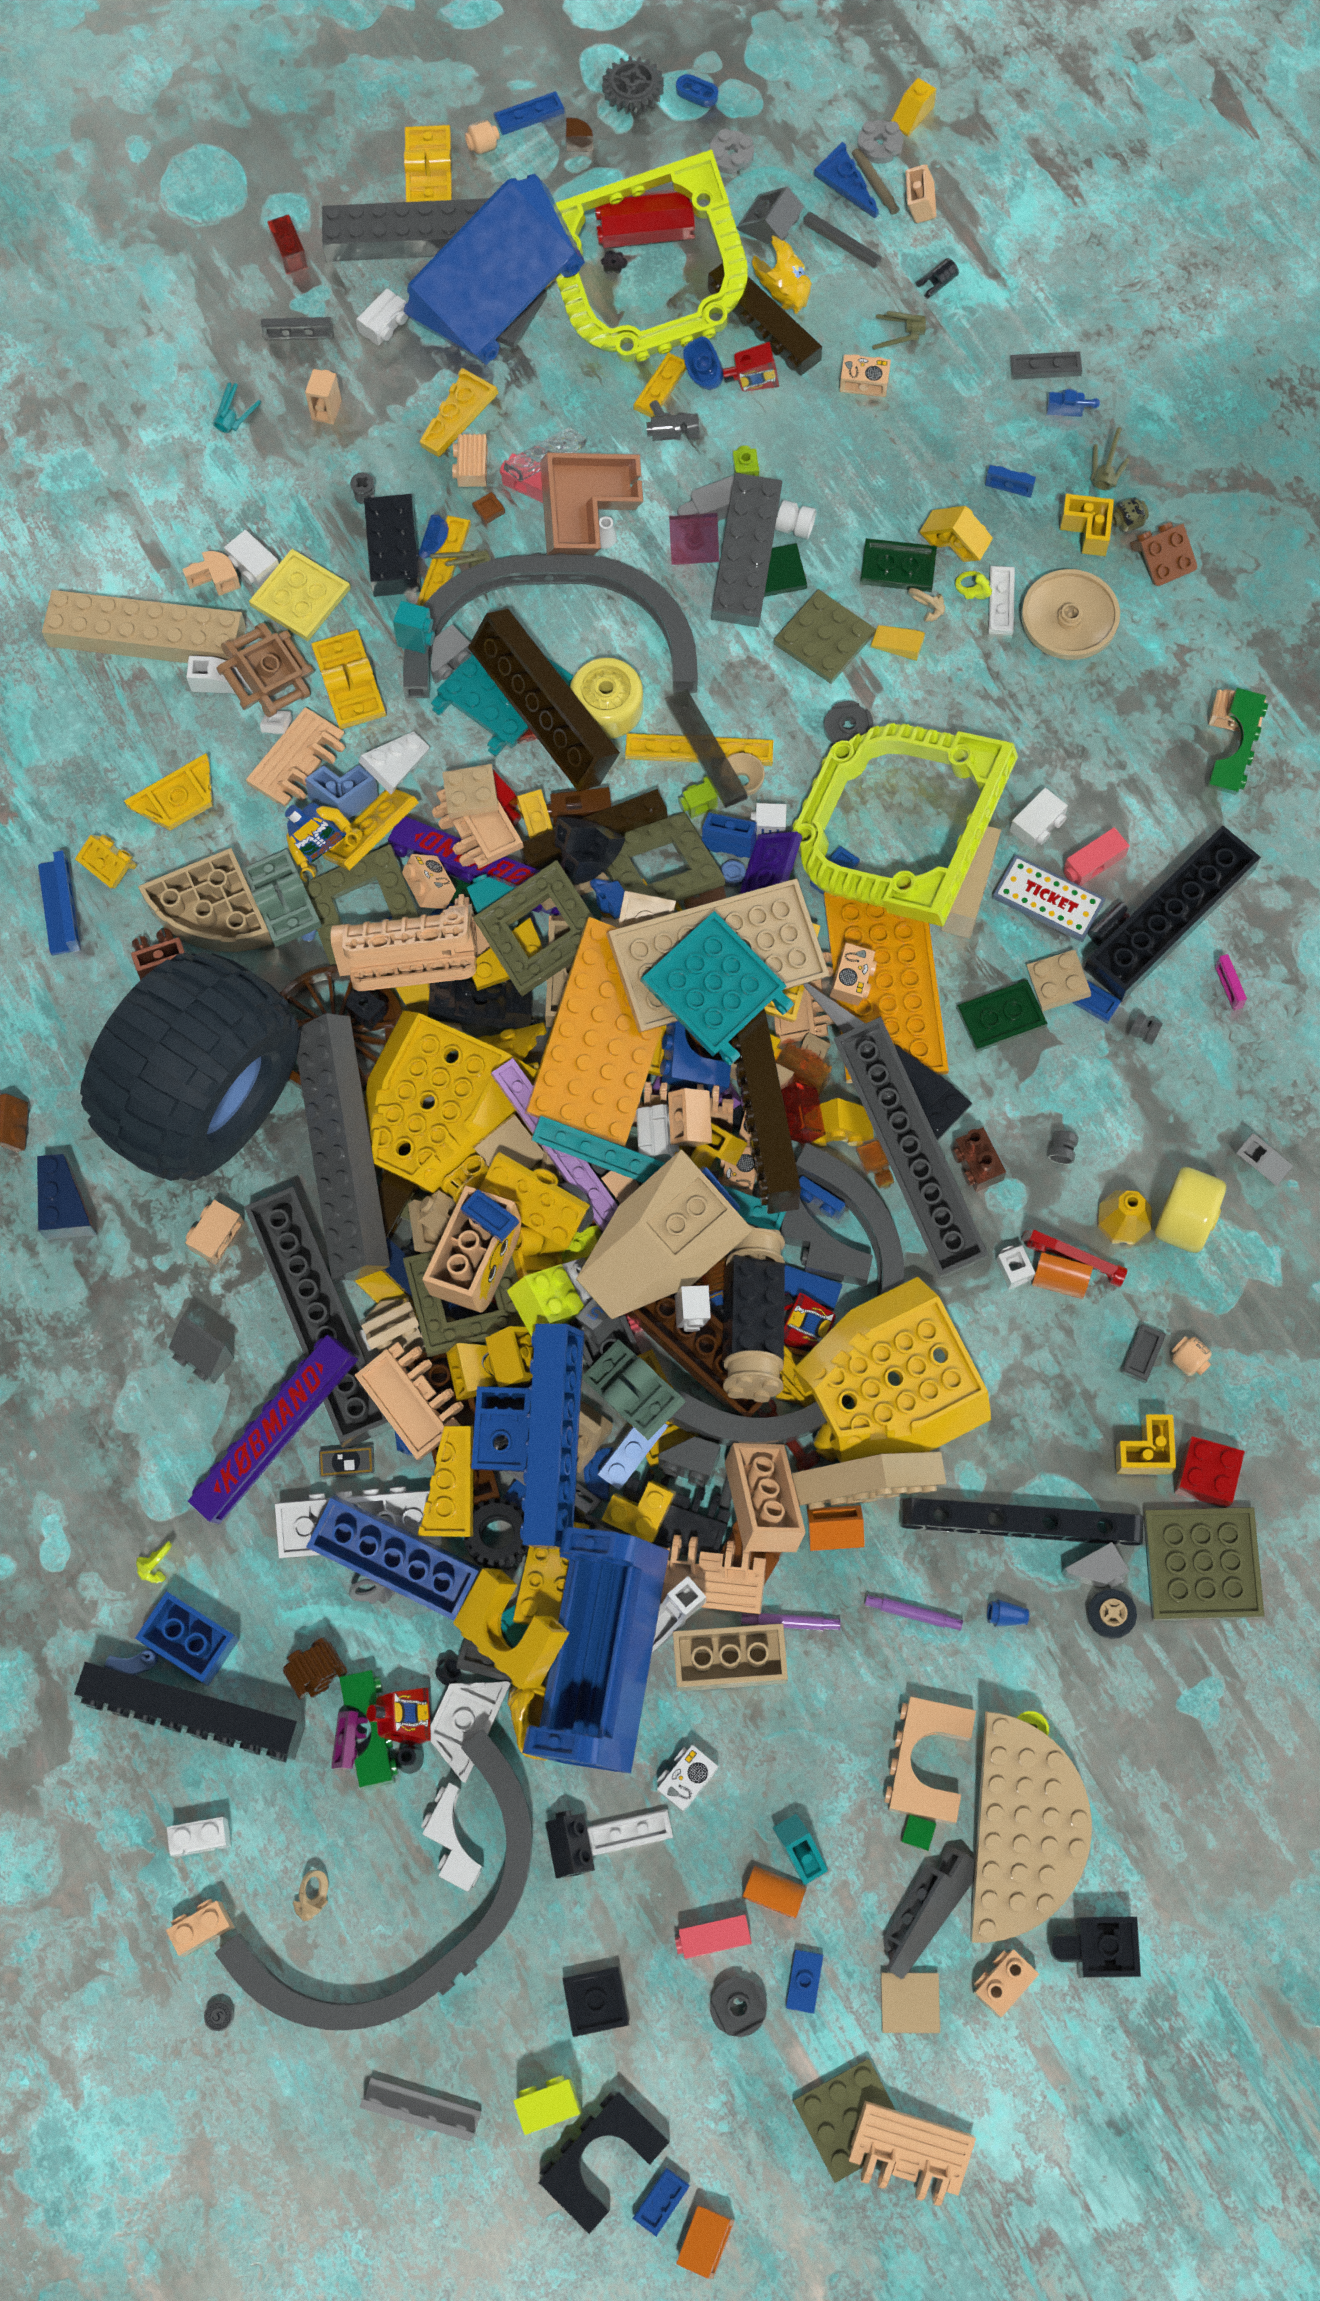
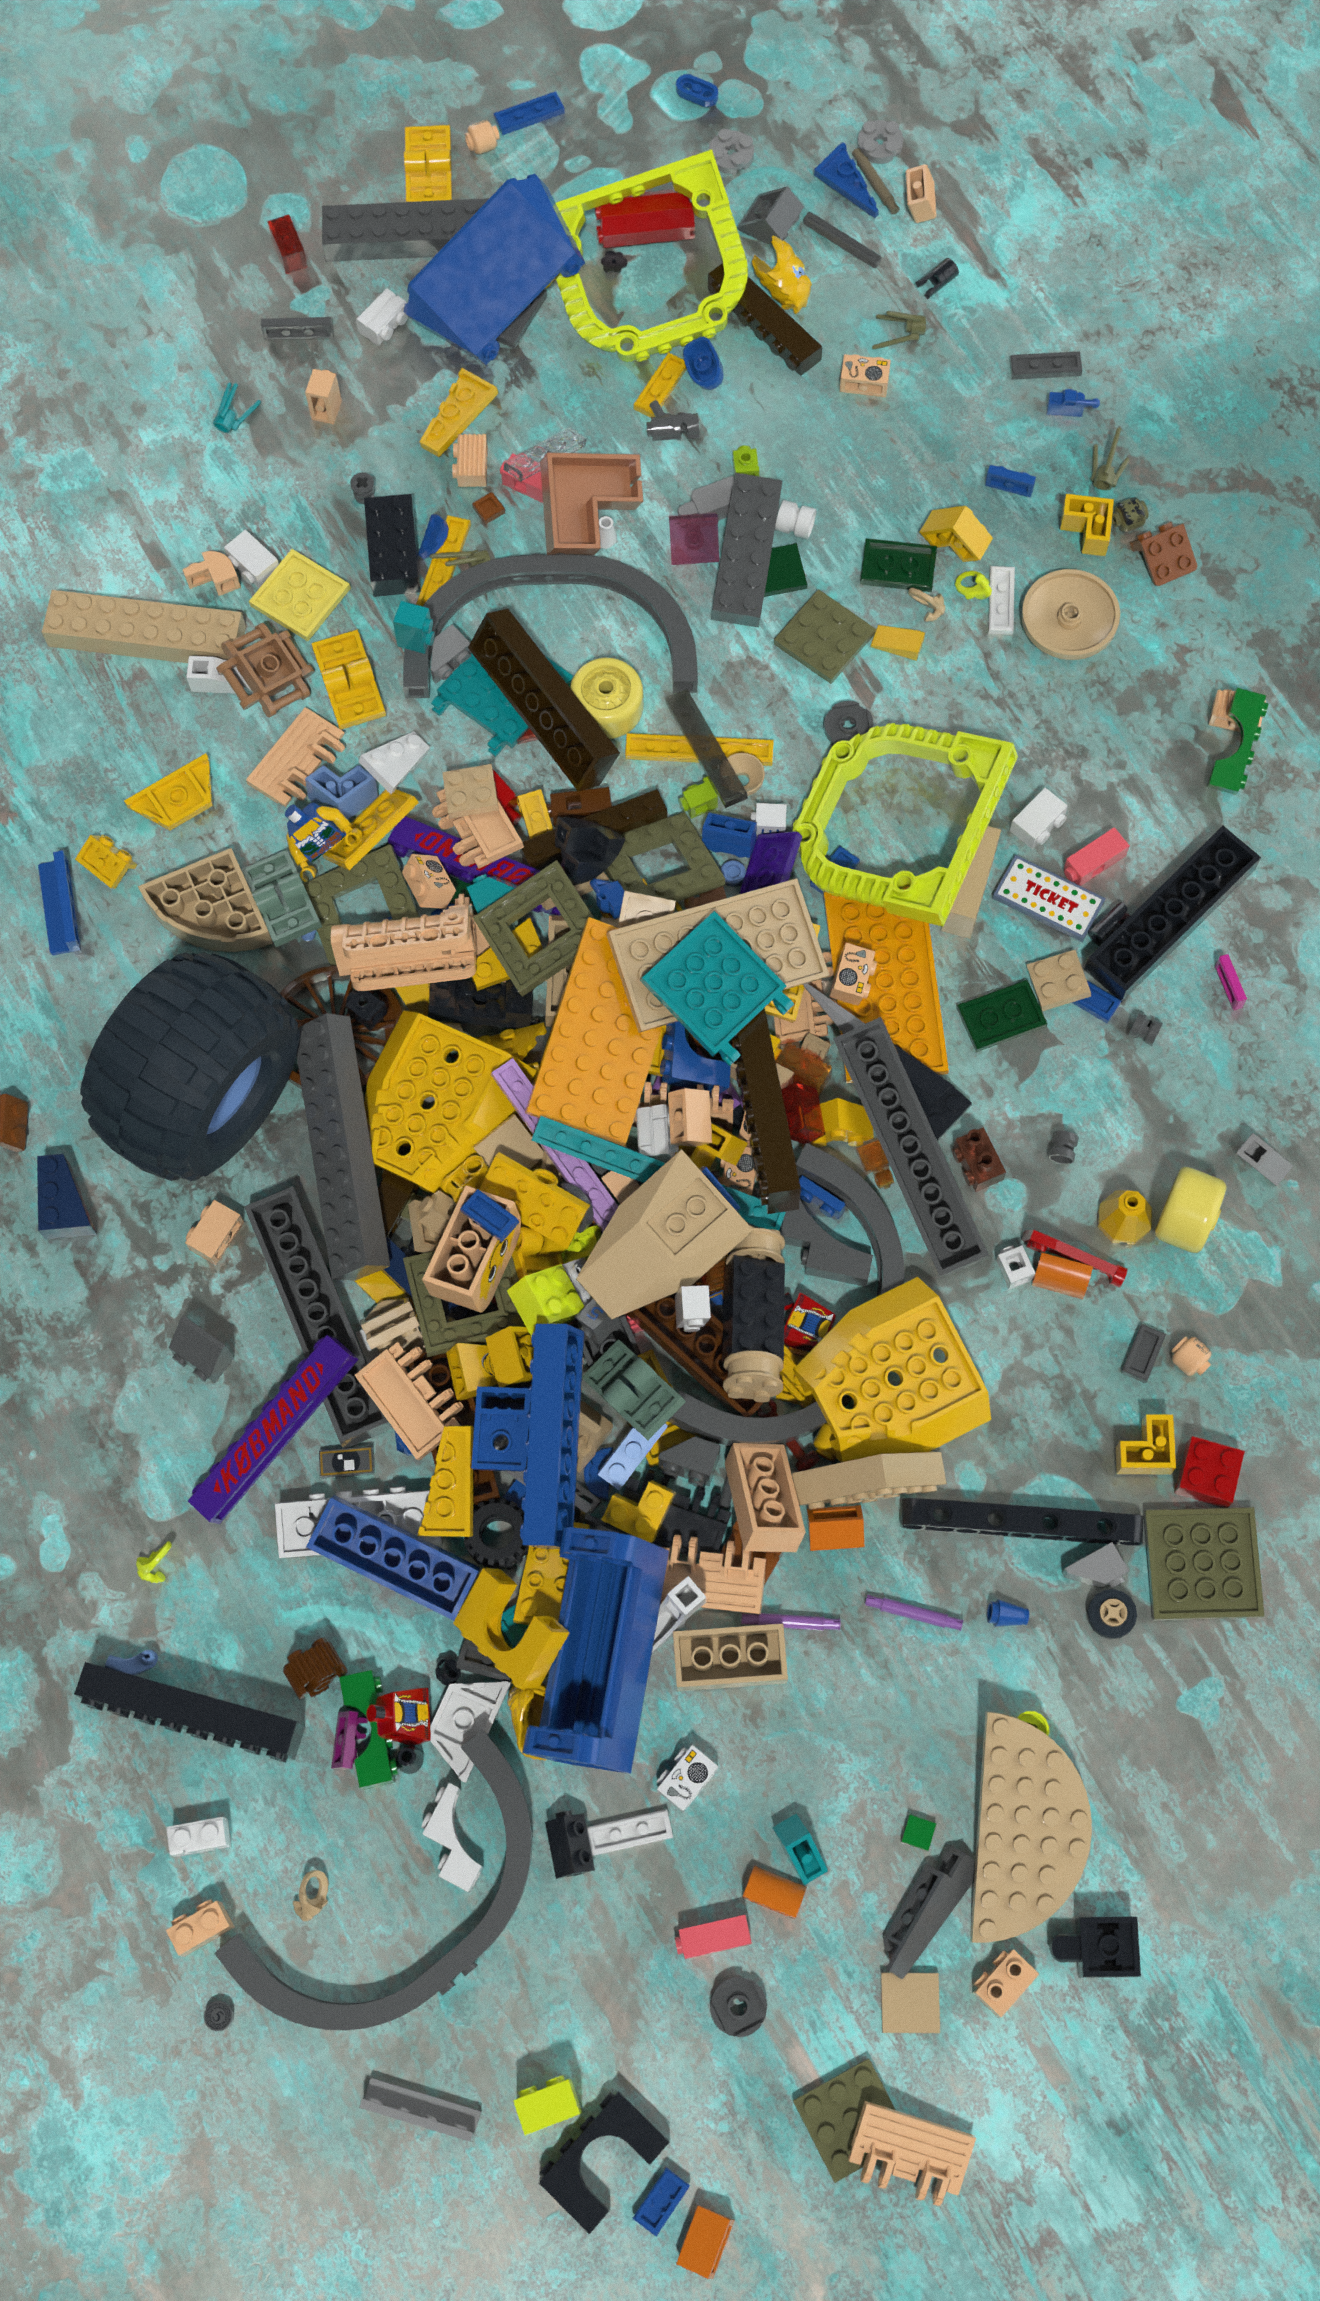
(149, 957): copper brick -> none
(187, 1638): blue brick -> none
(277, 723): white plate -> none
(379, 1593): light grey piece -> none
(578, 136): reddish brown brick -> none
(595, 2001): black plate -> none
(633, 85): dark grey gear -> none
(754, 369): red torso -> none
(804, 1981): blue plate -> none
(815, 1287): blue tile -> none
(907, 1792): light nougat arch -> none
(914, 106): yellow slope -> none

